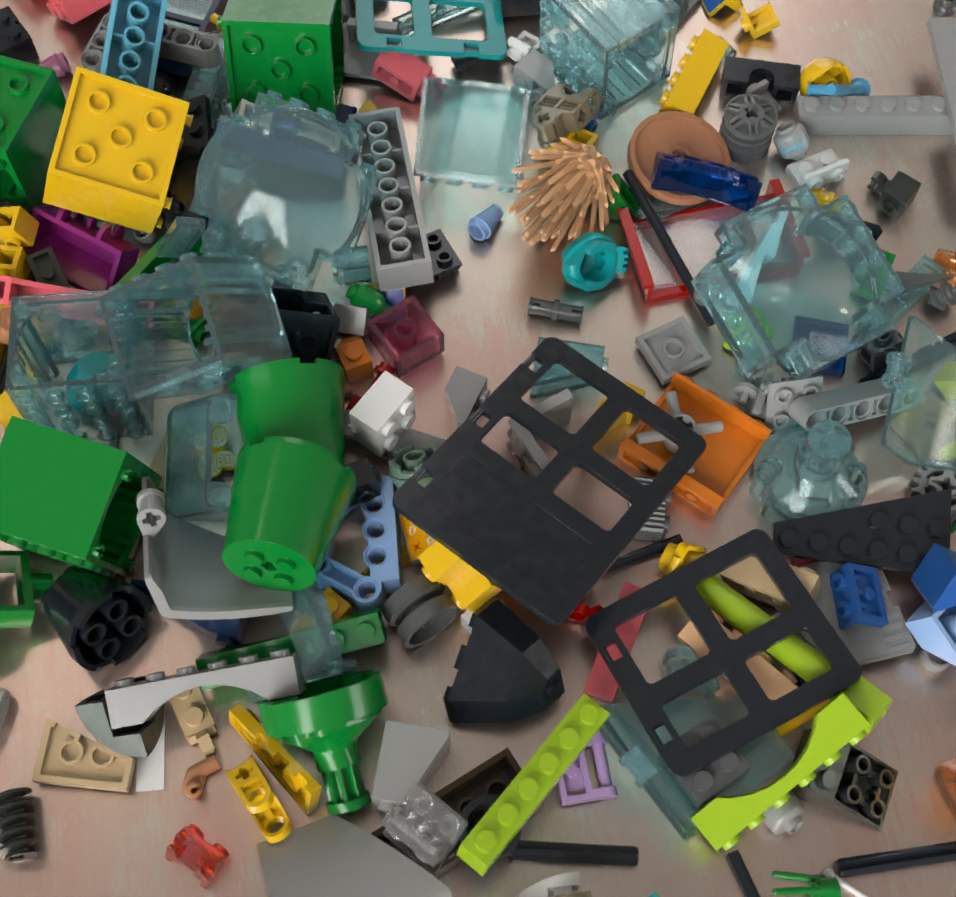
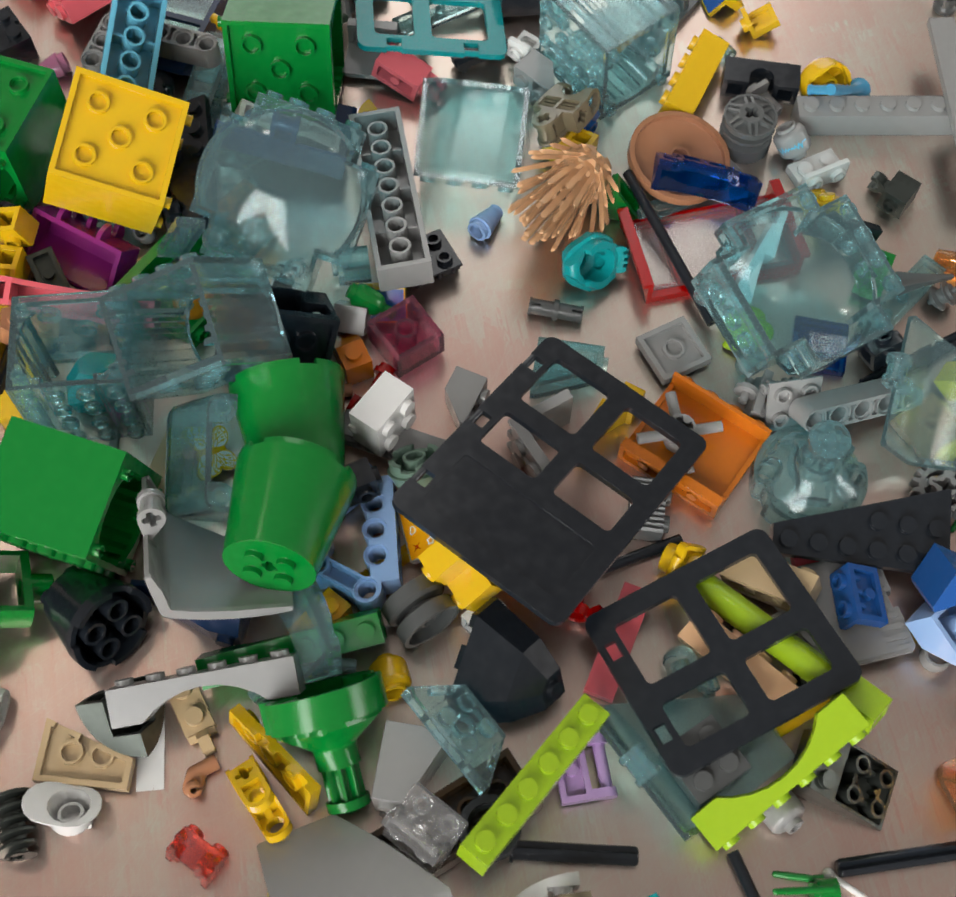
(62, 806): none -> white piece
(394, 674): none -> yellow head
(460, 728): none -> clear light blue wing

